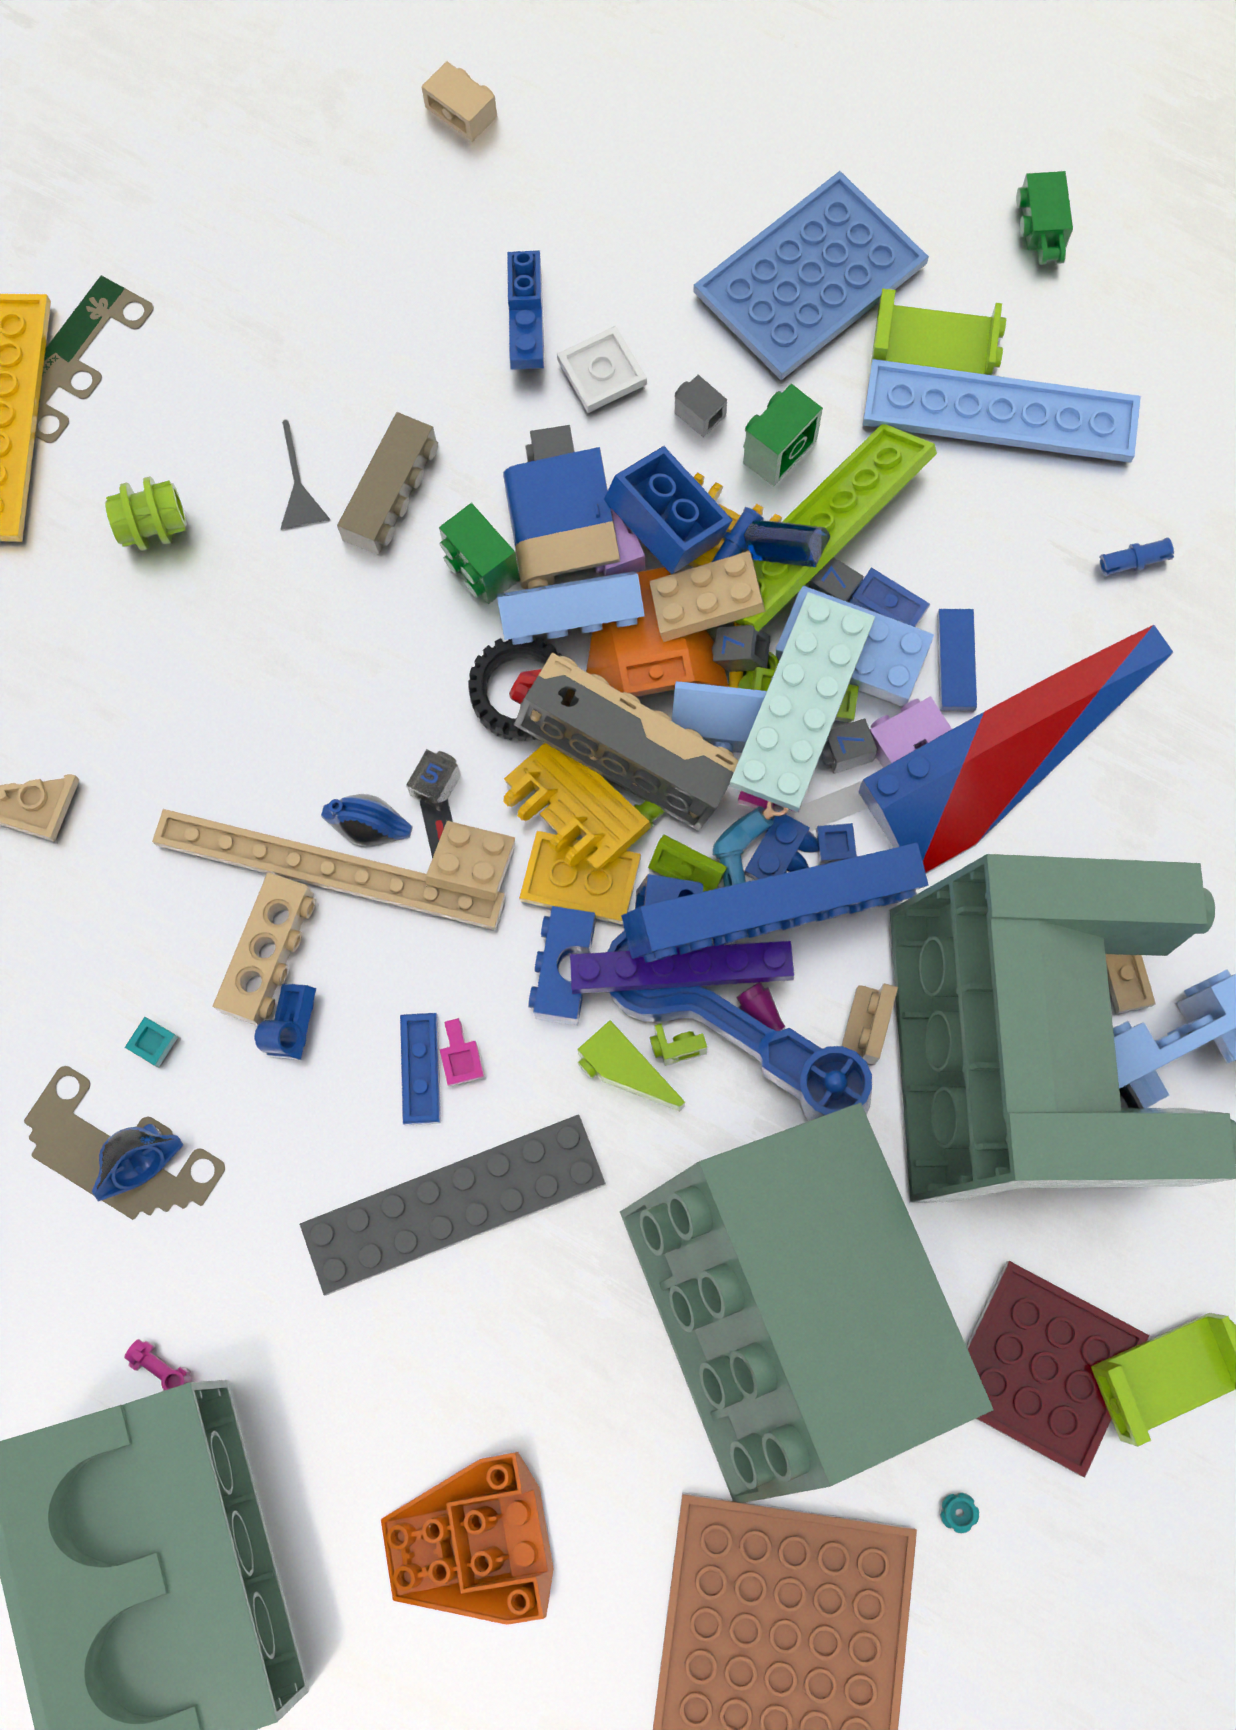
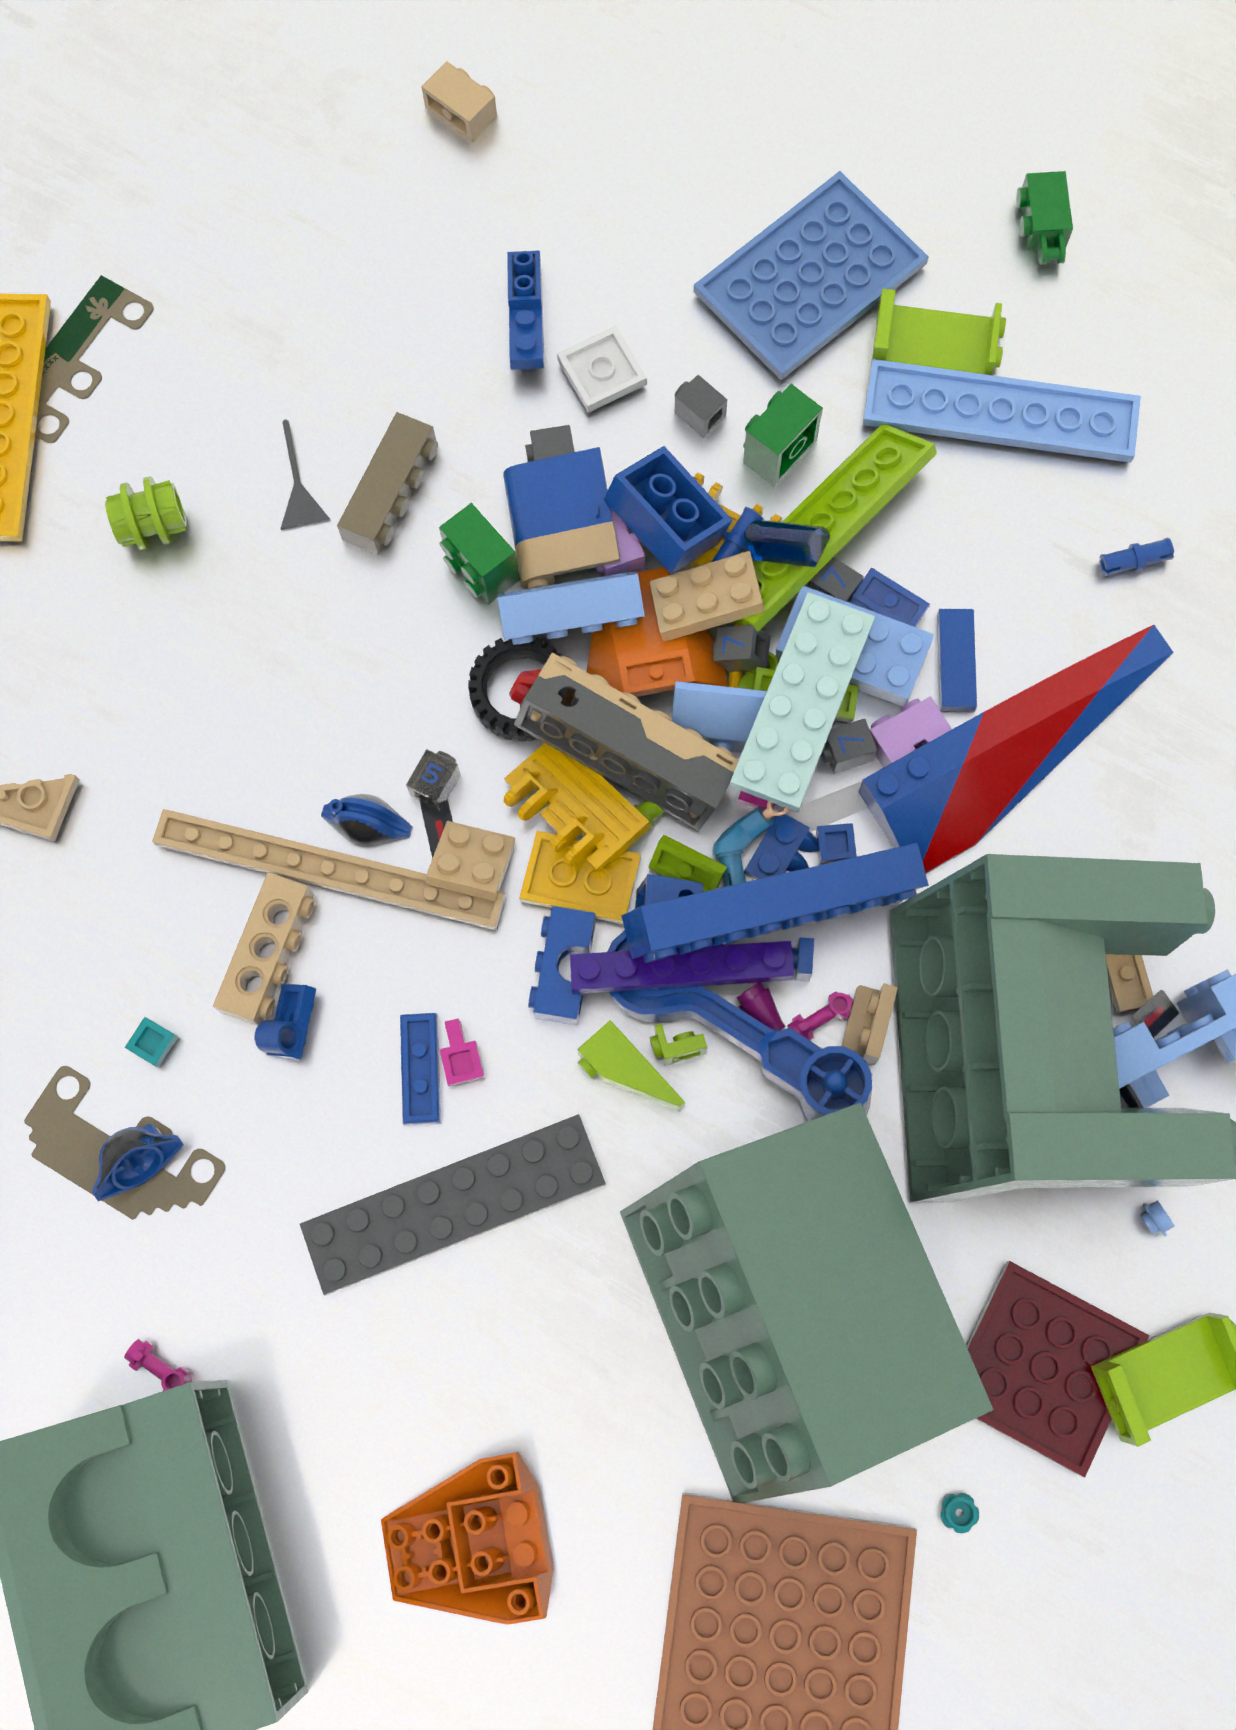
(803, 959): none -> blue plate
(837, 1008): none -> dark pink bar
(1156, 1013): none -> black sticker
(1157, 1218): none -> light blue plate

